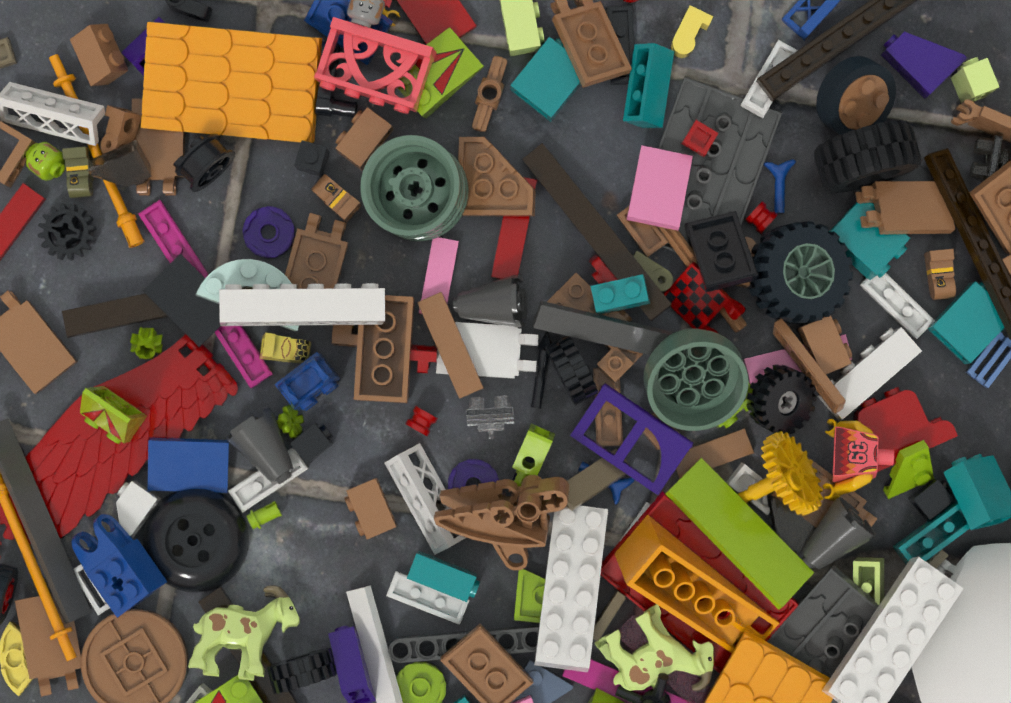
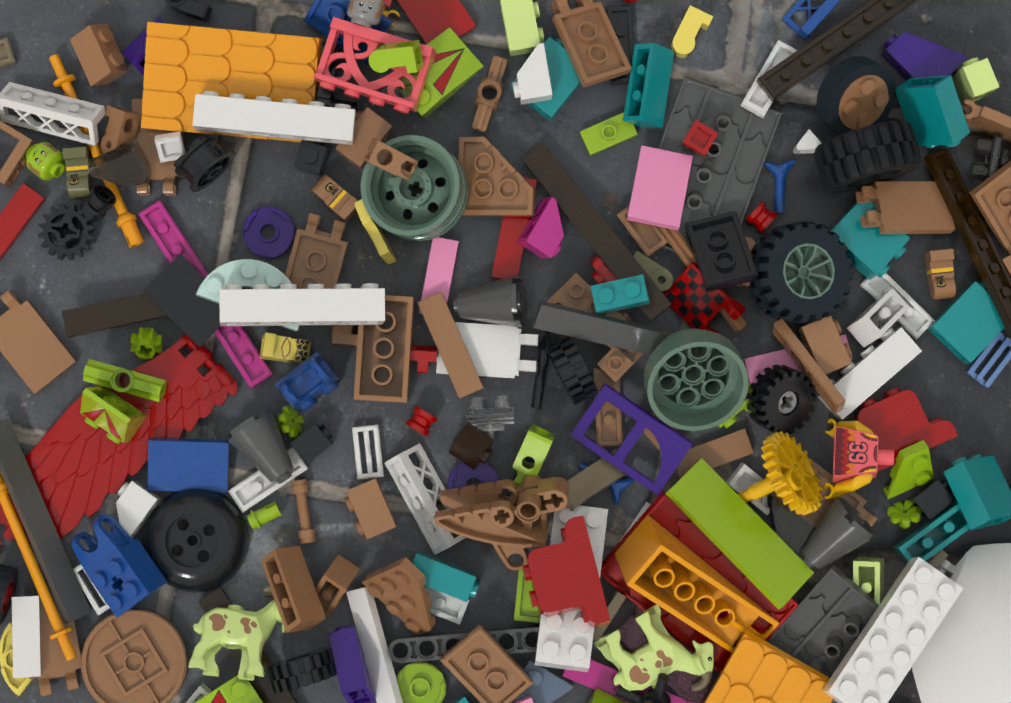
(26, 636): none -> white tile
(97, 203): none -> black wheel
(109, 377): none -> lime piece
(169, 146): none -> white tile
(274, 119): none -> white brick
(293, 589): none -> medium nougat brick
(300, 488): none -> medium nougat bar
(335, 583): none -> medium nougat slope
(366, 429): none -> white tile
(376, 234): none -> light yellow tile
(390, 159): none -> medium nougat leg
(397, 55): none -> lime leg
(403, 593): none -> medium nougat plate
(471, 446): none -> dark brown brick
(533, 78): none -> white slope
(543, 230): none -> dark pink slope
(567, 576): none -> red brick
(607, 134): none -> lime plate
(807, 144): none -> white slope
(878, 318): none -> white slope
(904, 513): none -> lime plant
(933, 110): none -> teal brick

